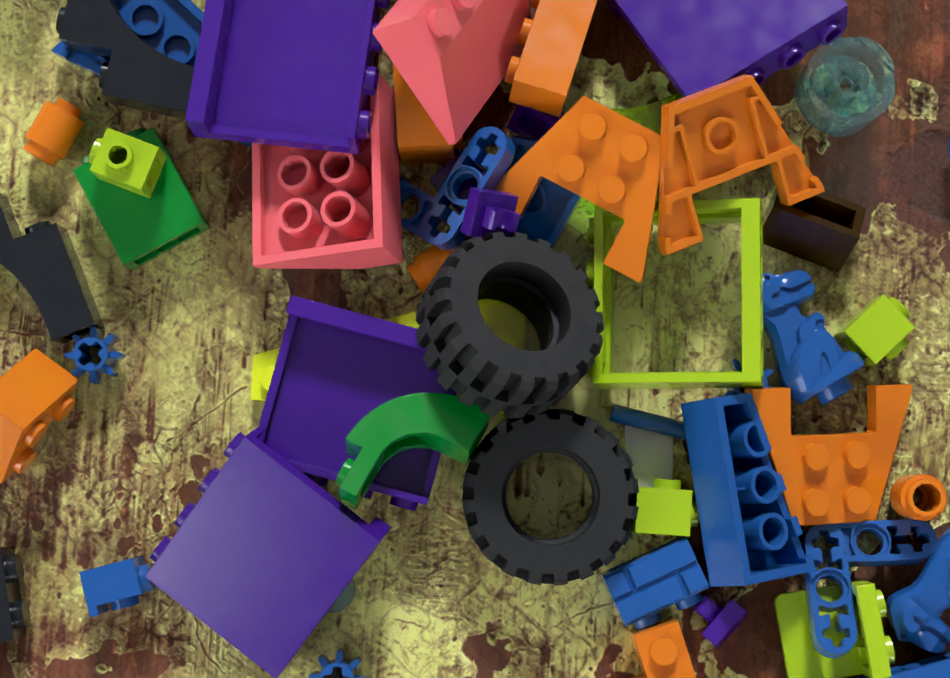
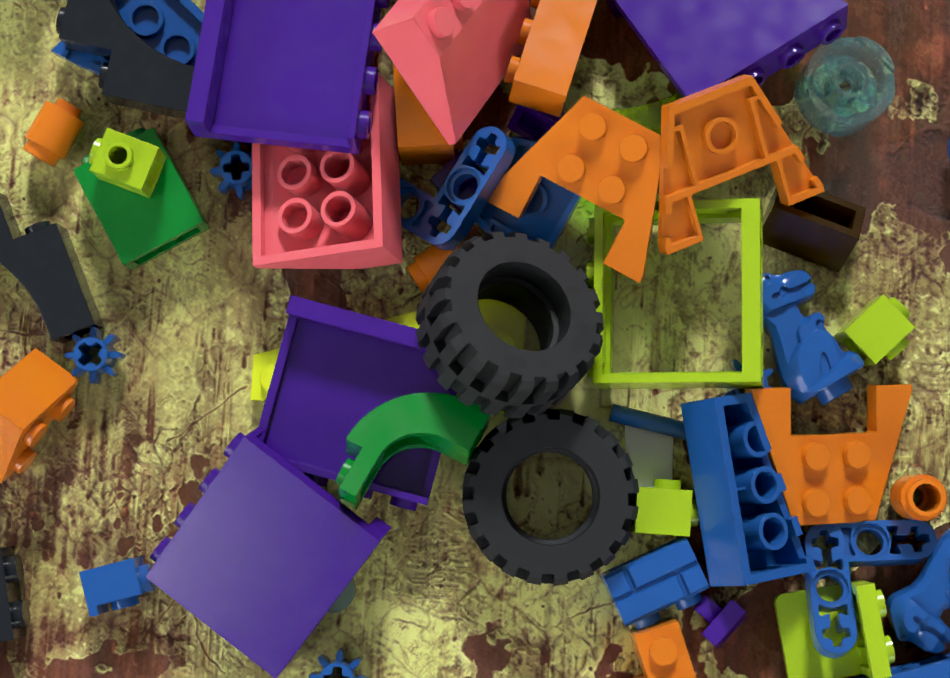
(228, 164): none -> blue gear
(490, 212): dark purple tile -> none

